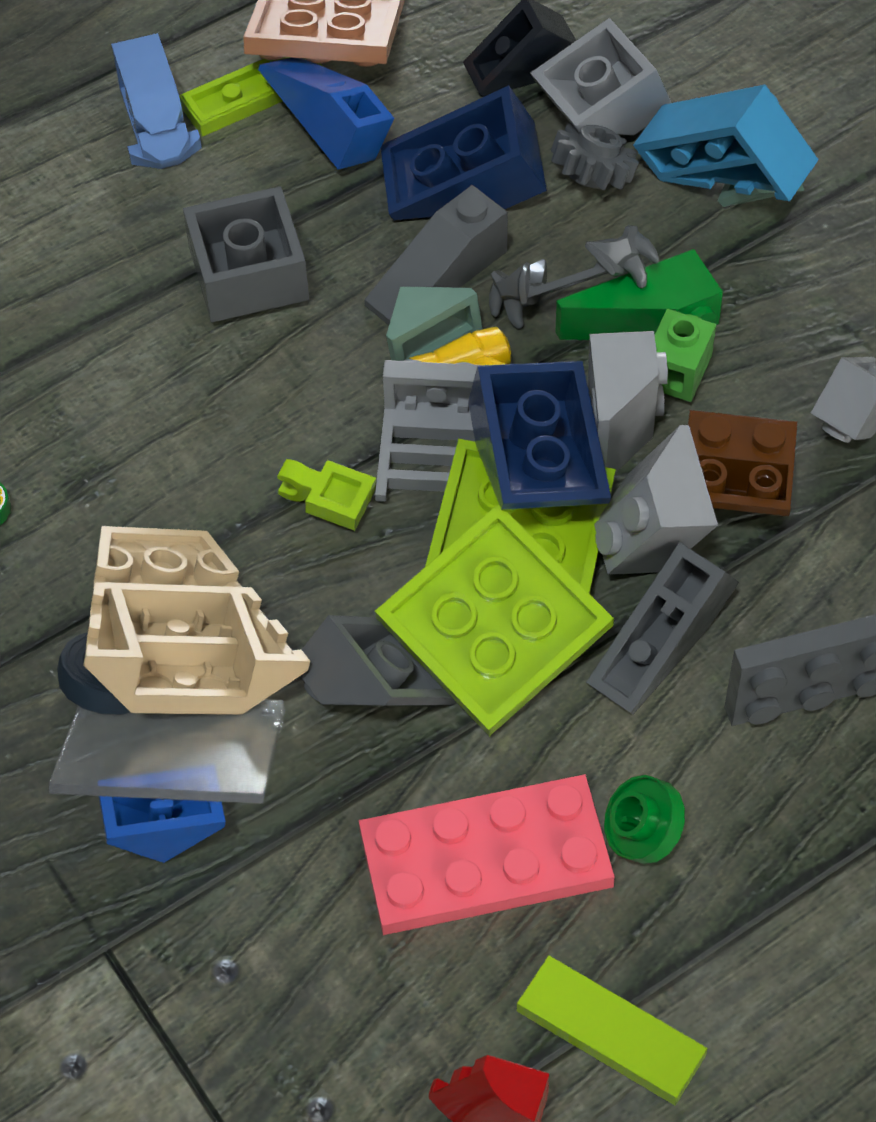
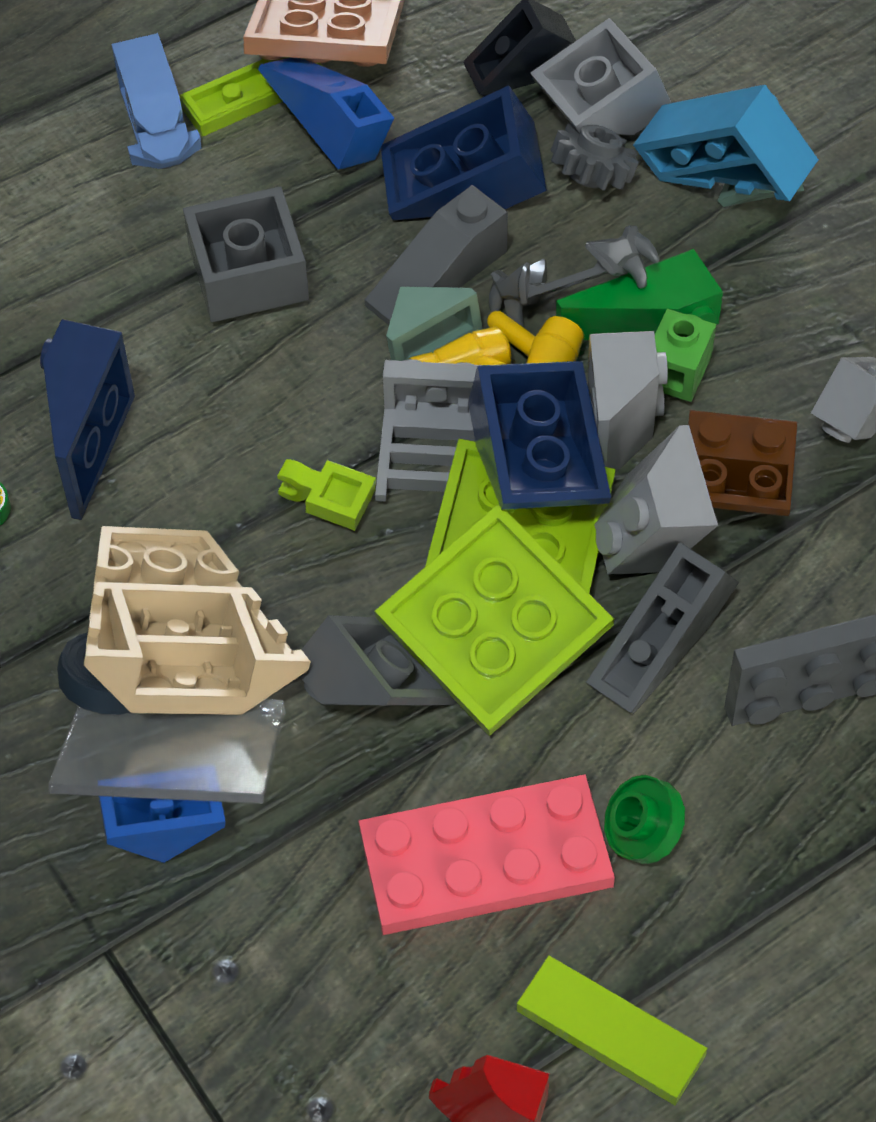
(87, 403): none -> dark blue slope
(555, 342): none -> yellow piece

